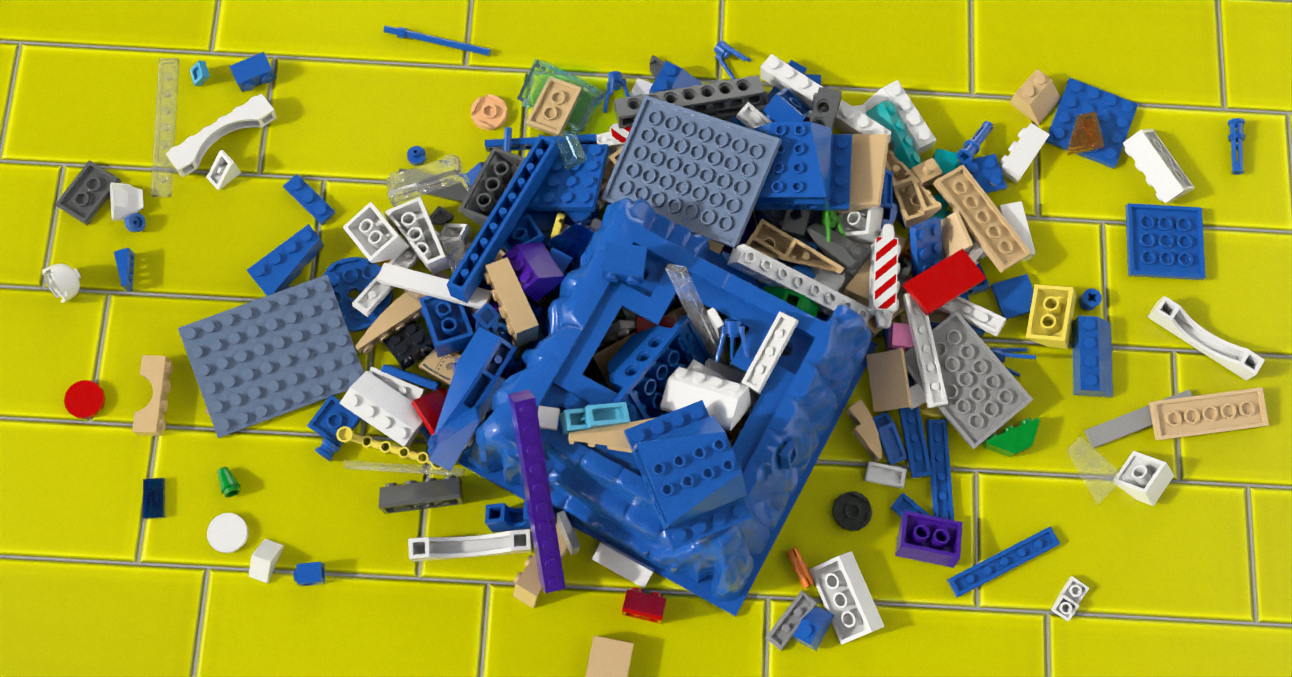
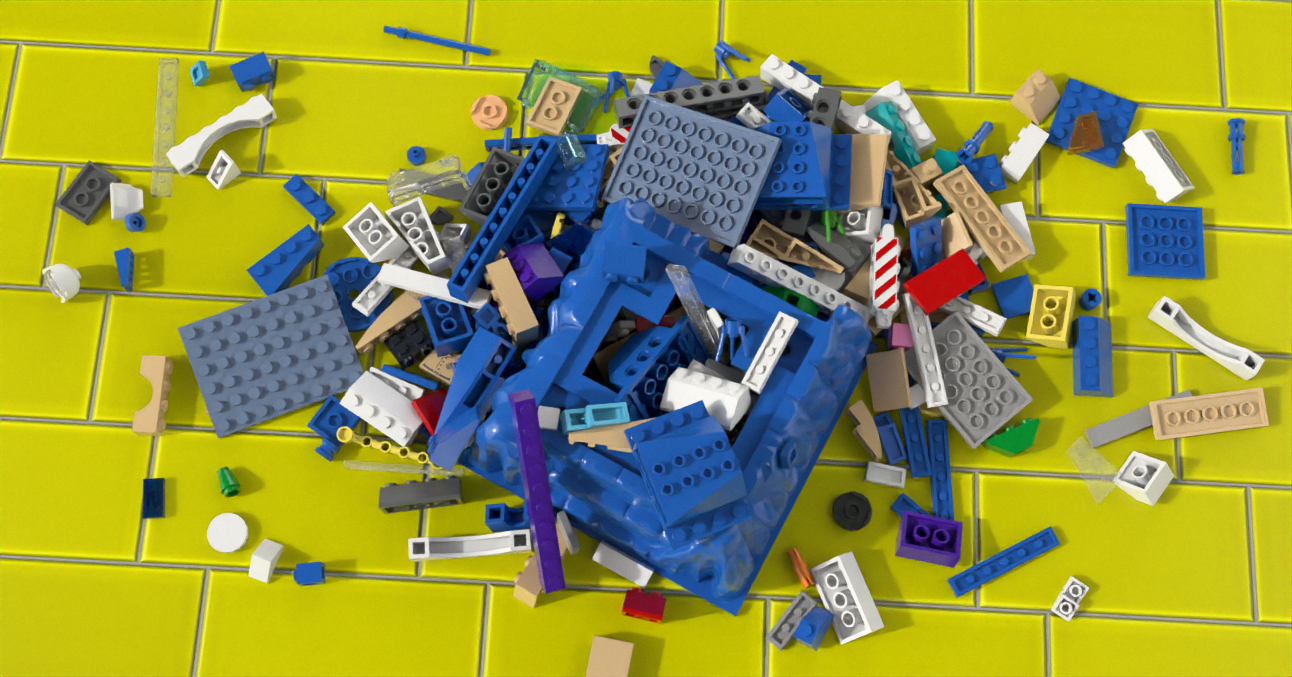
(84, 399): red tile -> none

